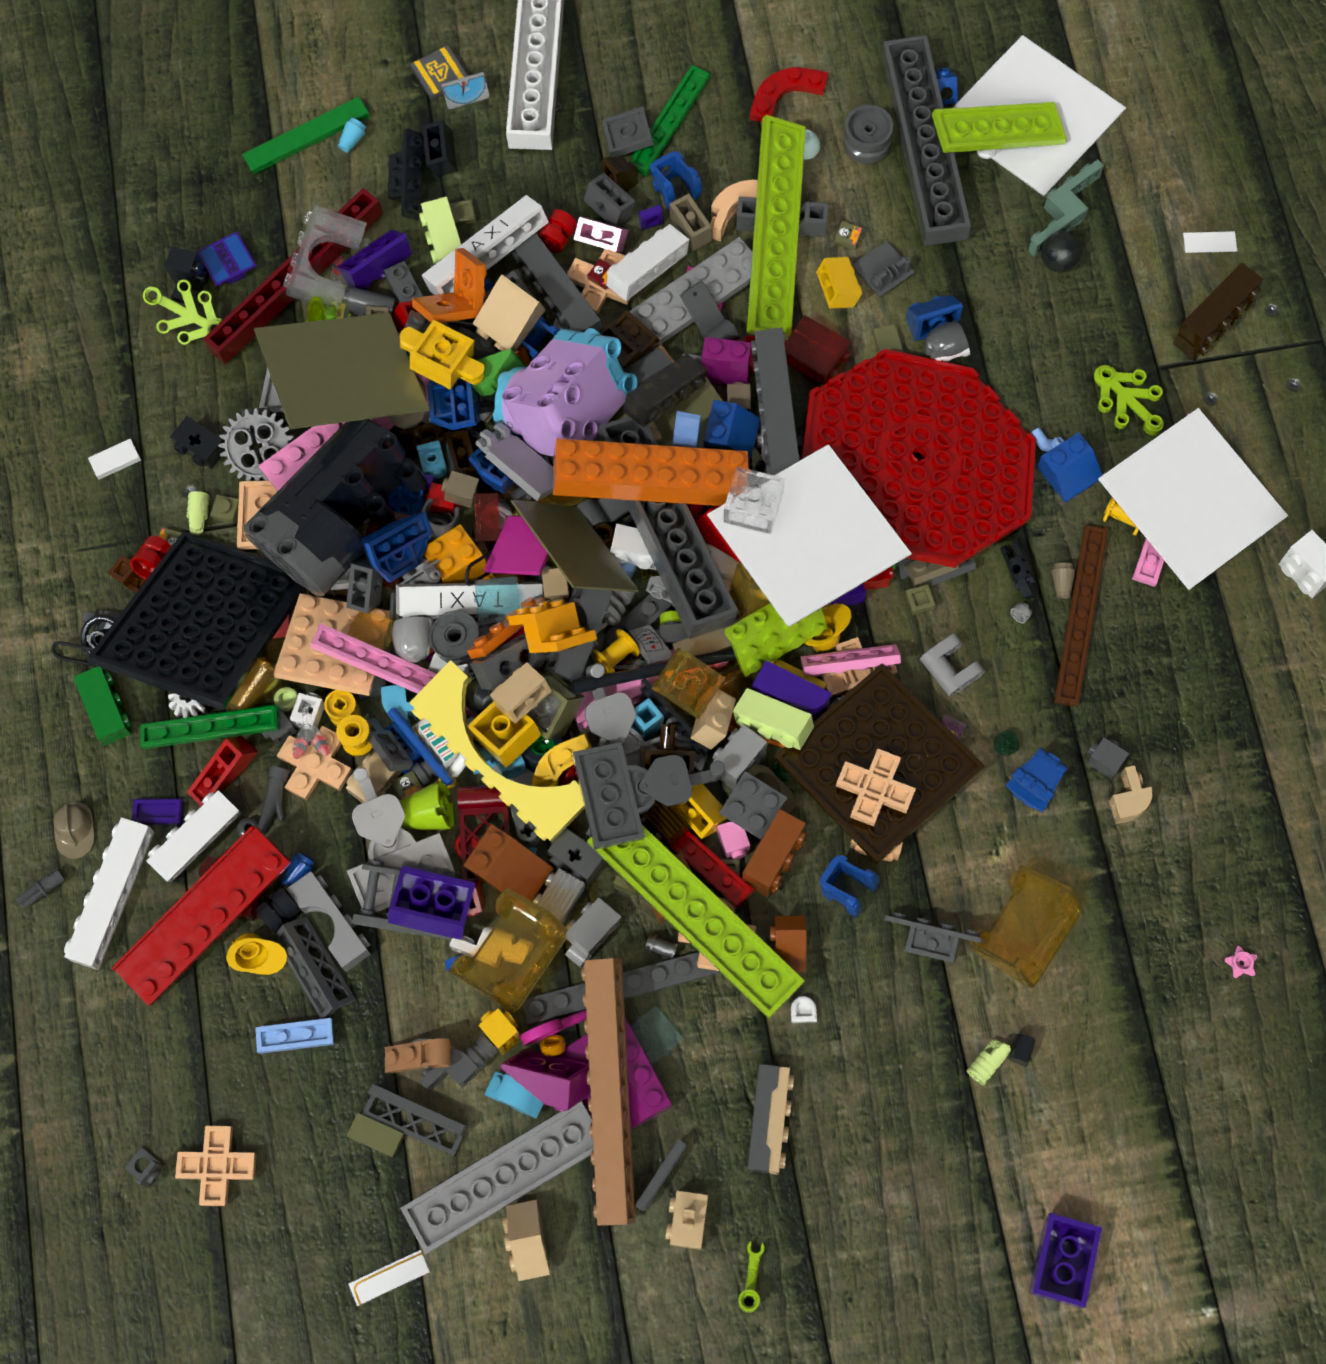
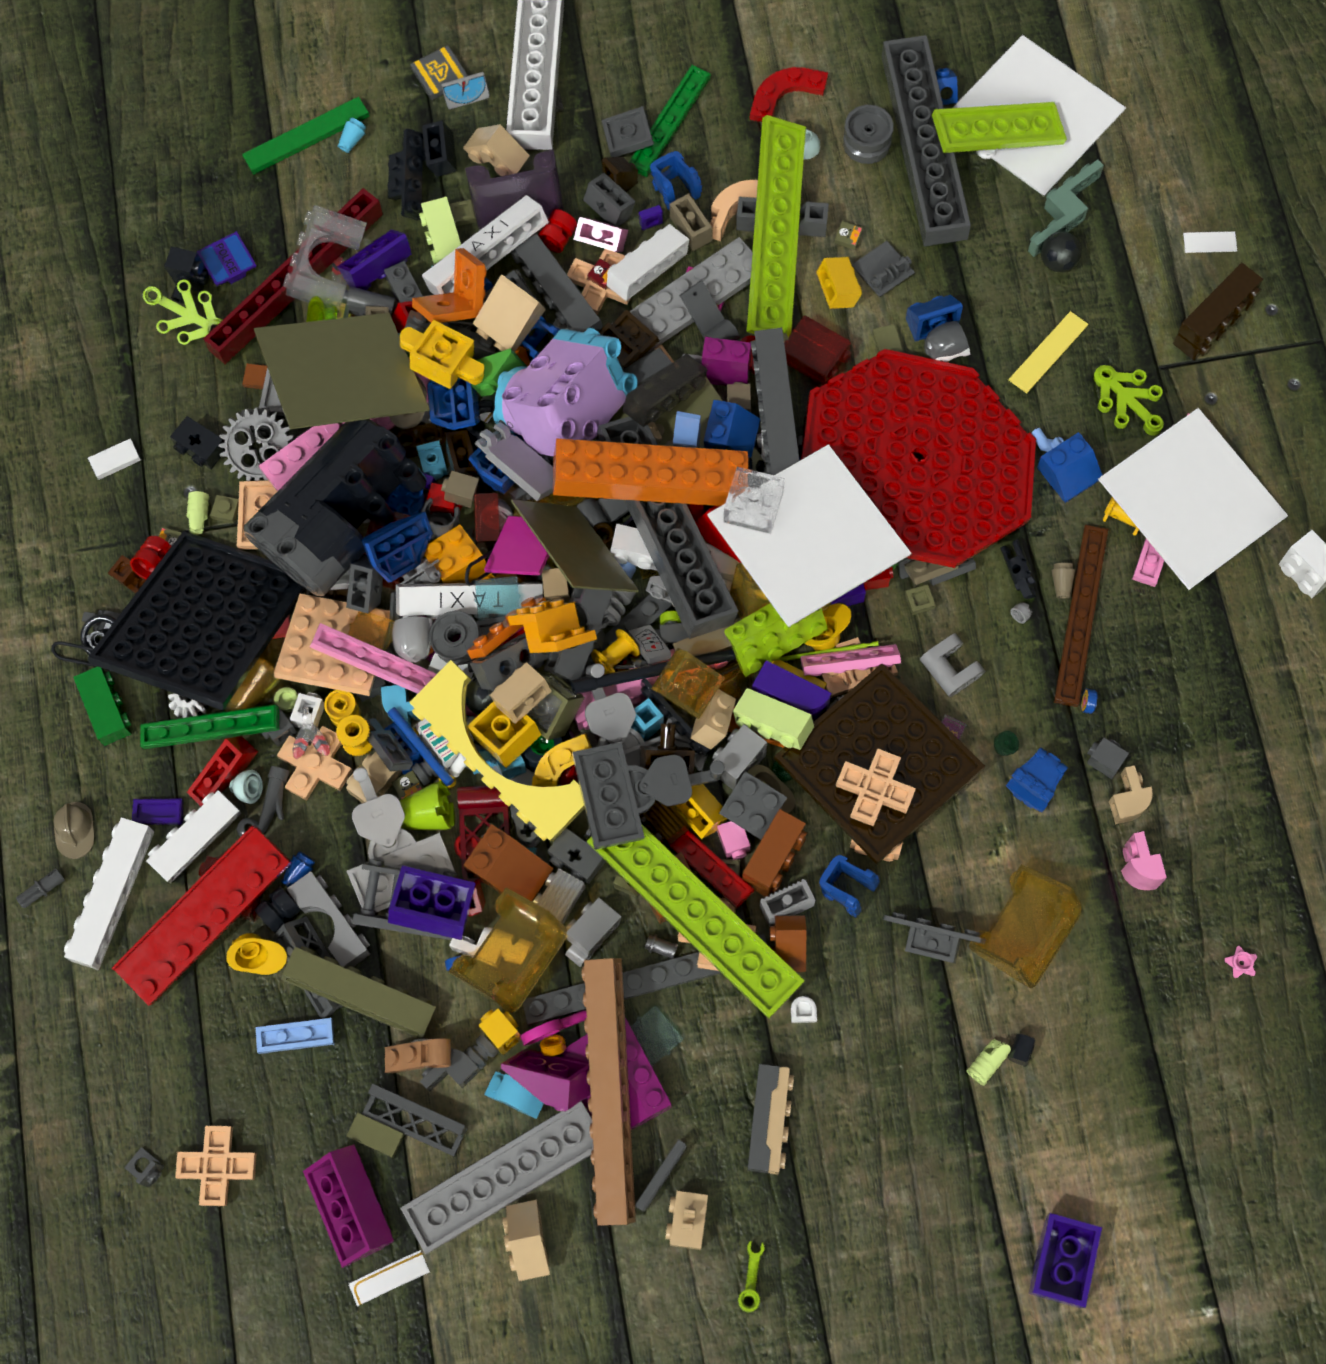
(247, 786): none -> light aqua brick
(254, 376): none -> dark orange tile
(348, 1205): none -> magenta slope
(358, 992): none -> olive brick
(498, 147): none -> tan brick
(498, 194): none -> clear purple windscreen
(787, 902): none -> light grey brick
(845, 648): none -> lime piece
(1048, 352): none -> light yellow piece
(1089, 701): none -> blue tile
(1142, 870): none -> bright pink brick

